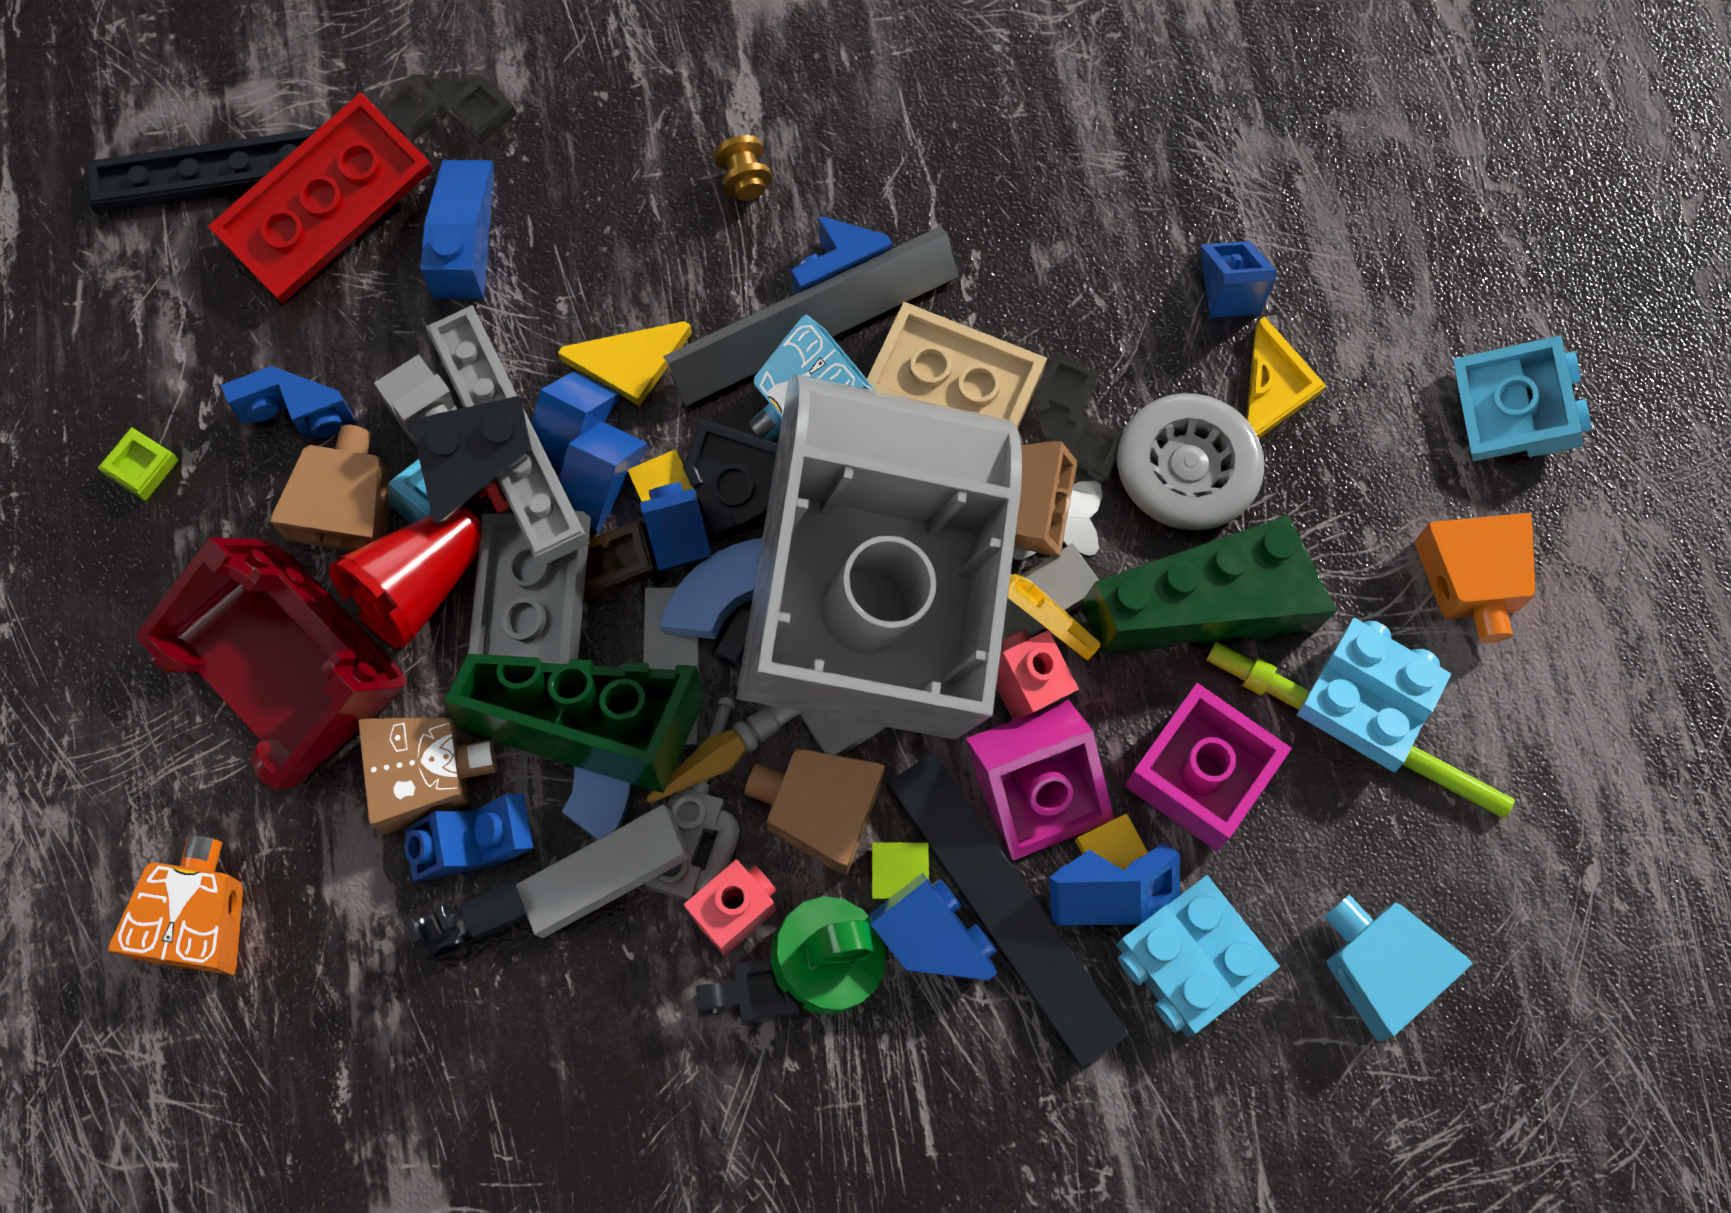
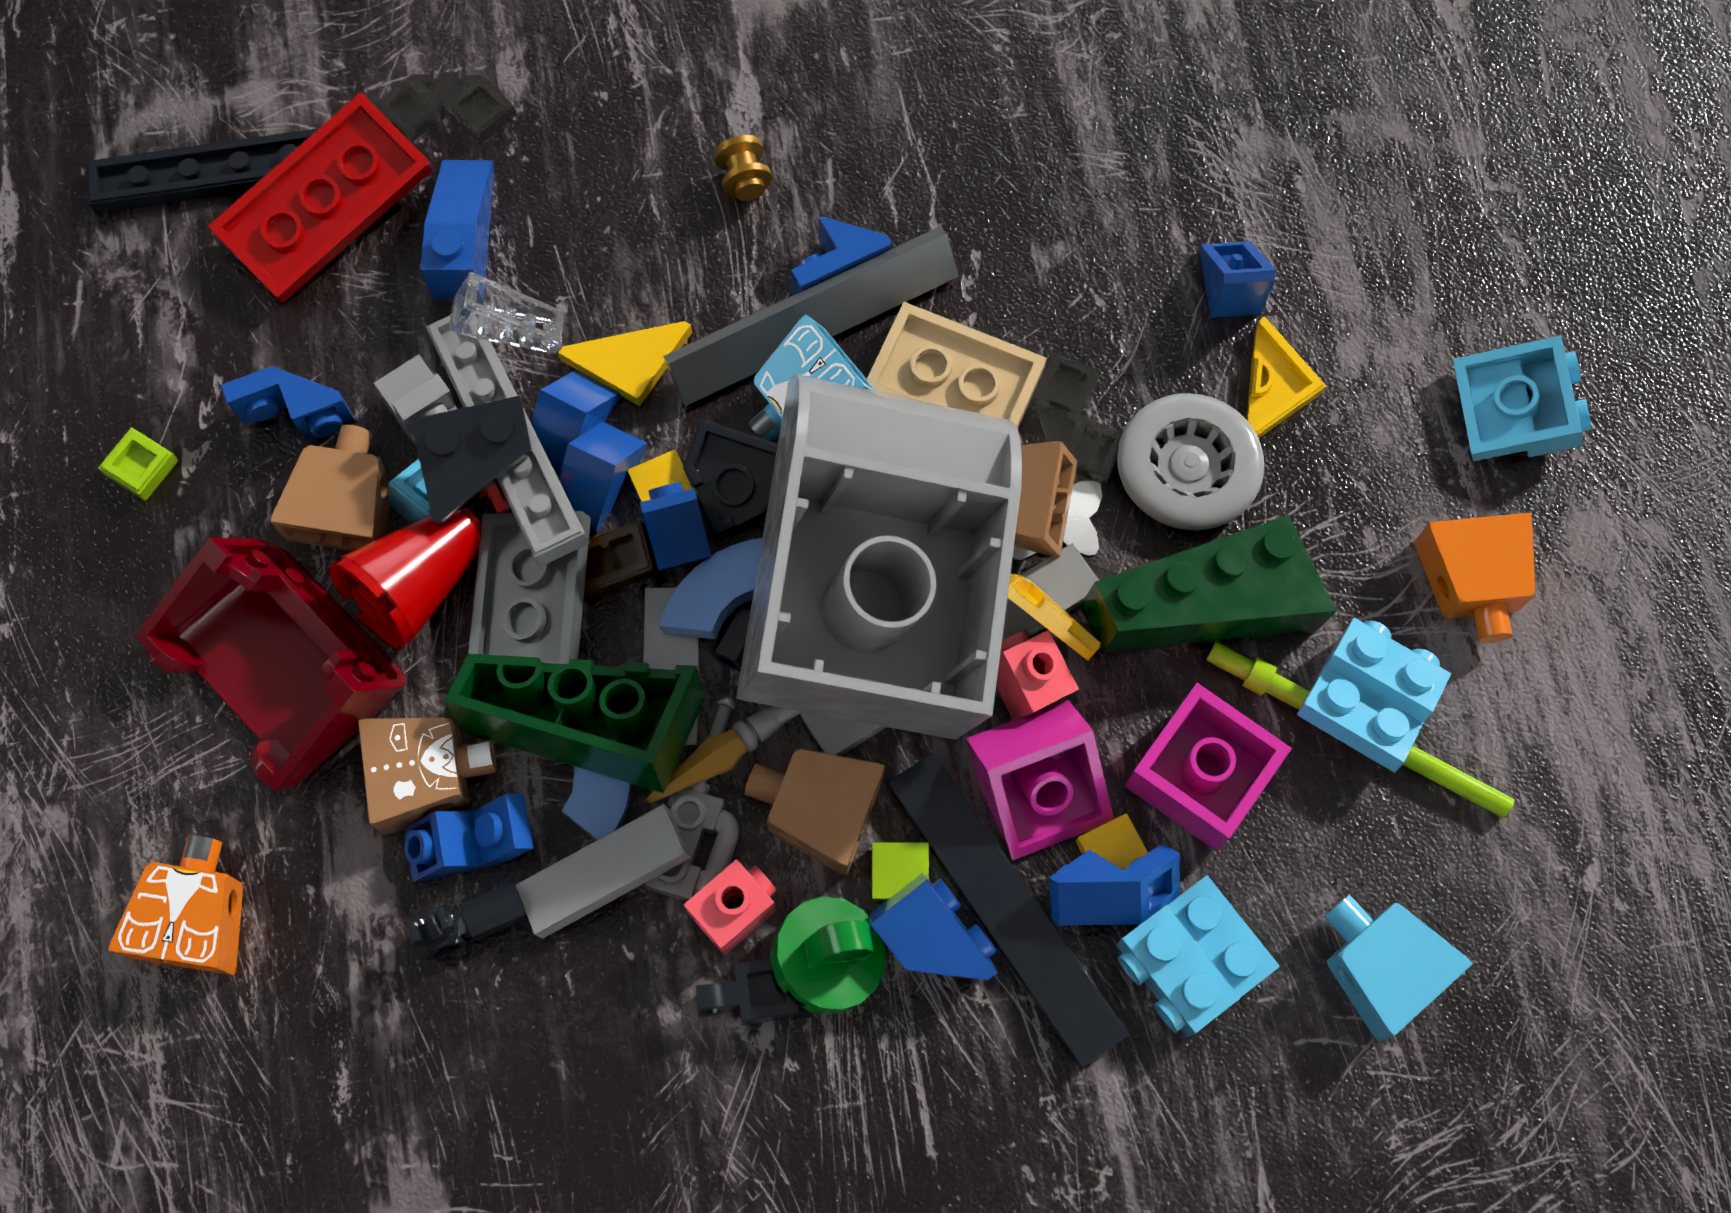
(489, 313): none -> clear slope

